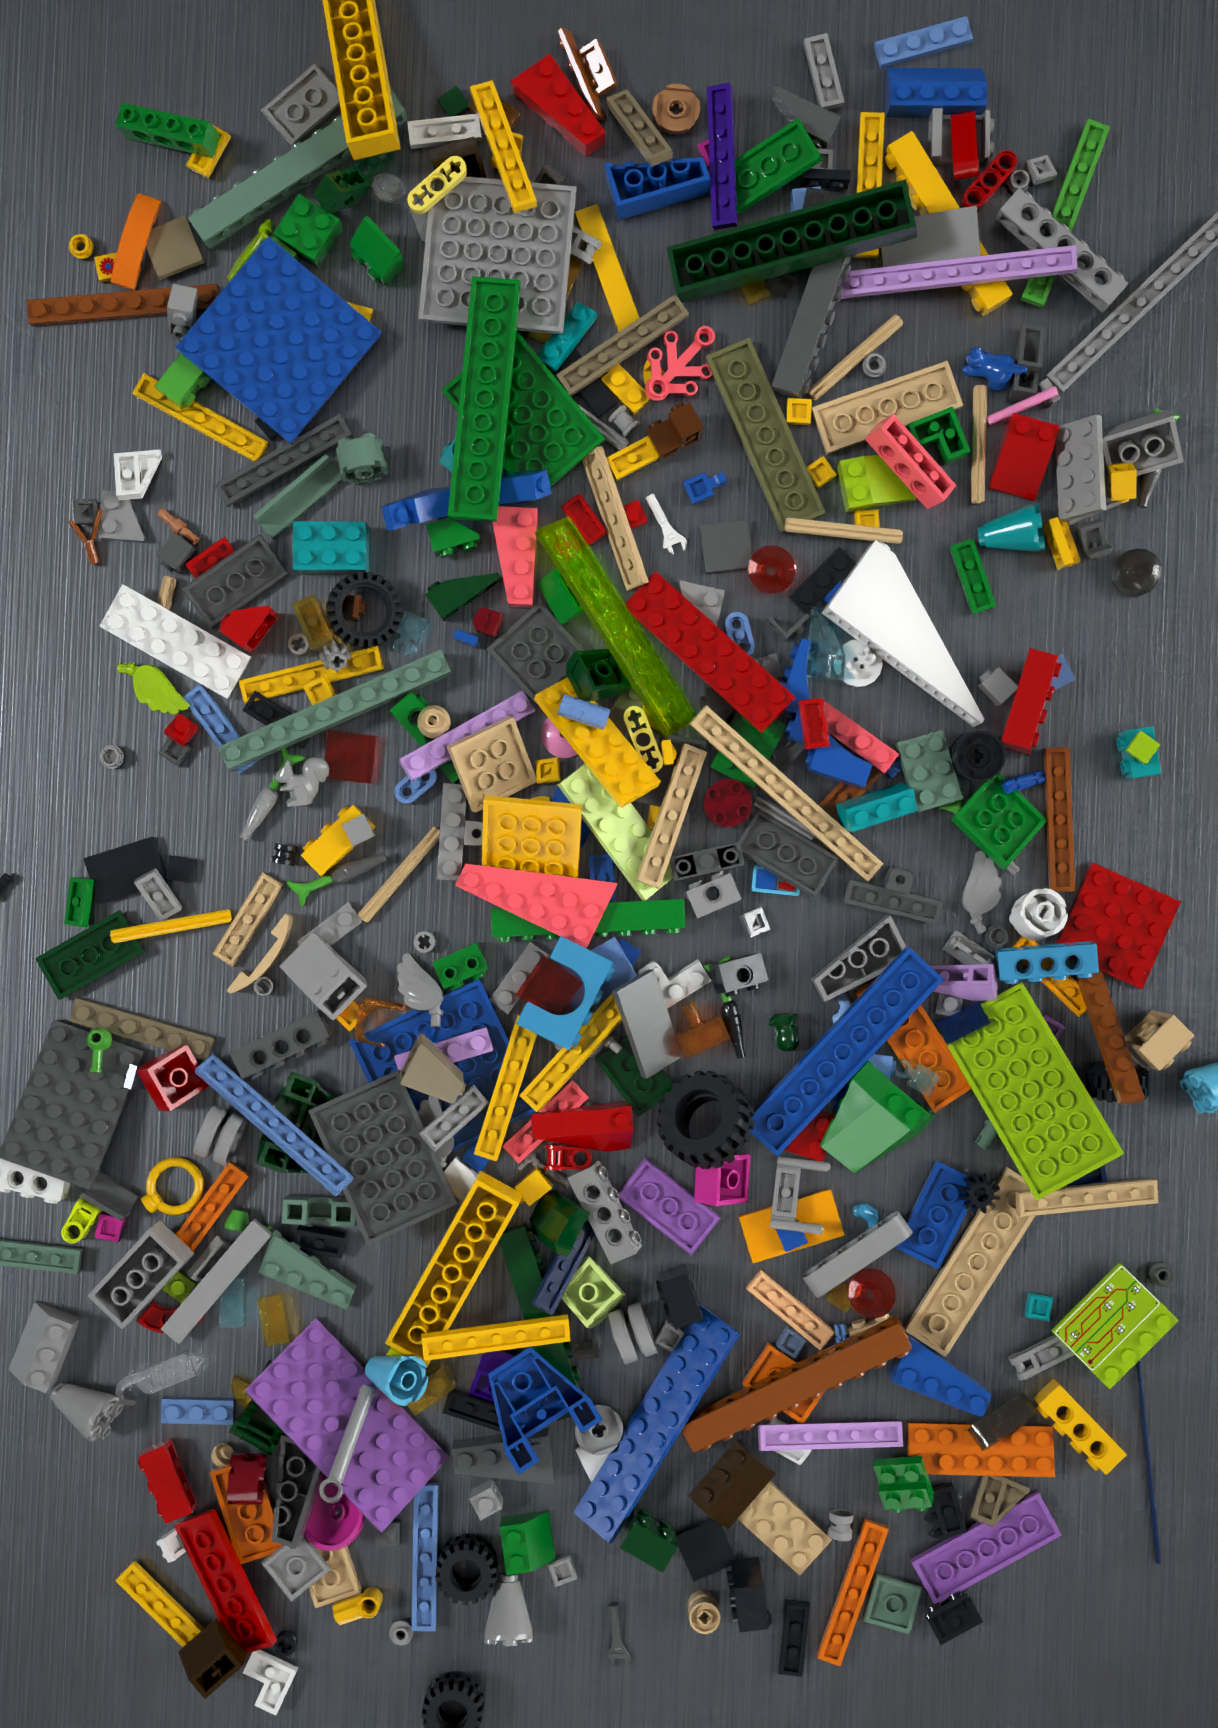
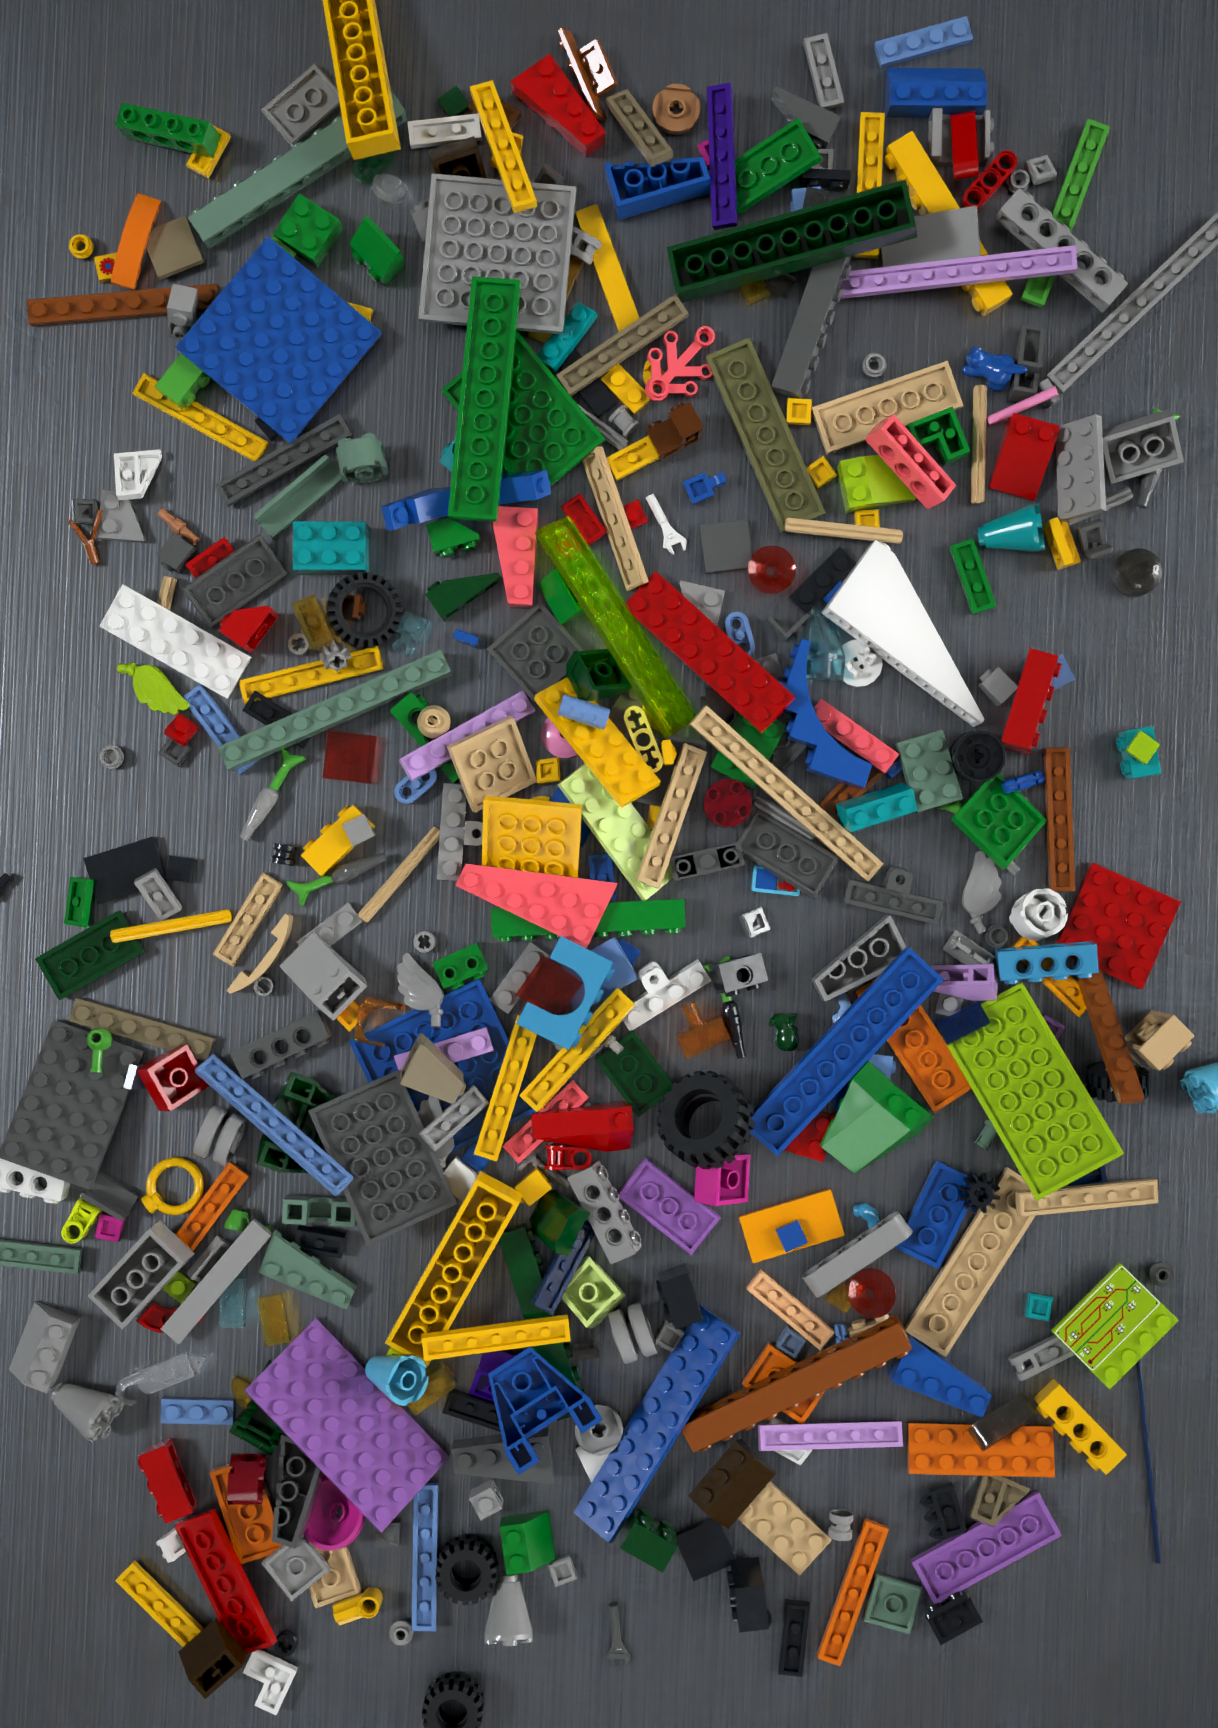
(221, 1455): tan plate -> none
(265, 230): lime animal -> none
(303, 786): light grey animal -> none
(319, 690): yellow plate -> none
(342, 189): dark green brick -> none
(348, 1443): light grey piece -> none
(454, 178): light yellow beam -> none
(488, 622): dark red piece -> none
(647, 1023): tile -> none
(703, 1611): tan wheel -> none
(727, 894): light grey brick -> none
(786, 1194): light grey plate -> none
(813, 723): red plate -> none
(855, 357): tan axle -> none
(904, 1483): green plate -> none
(920, 1077): clear light blue plate -> none
(1121, 482): yellow brick -> none

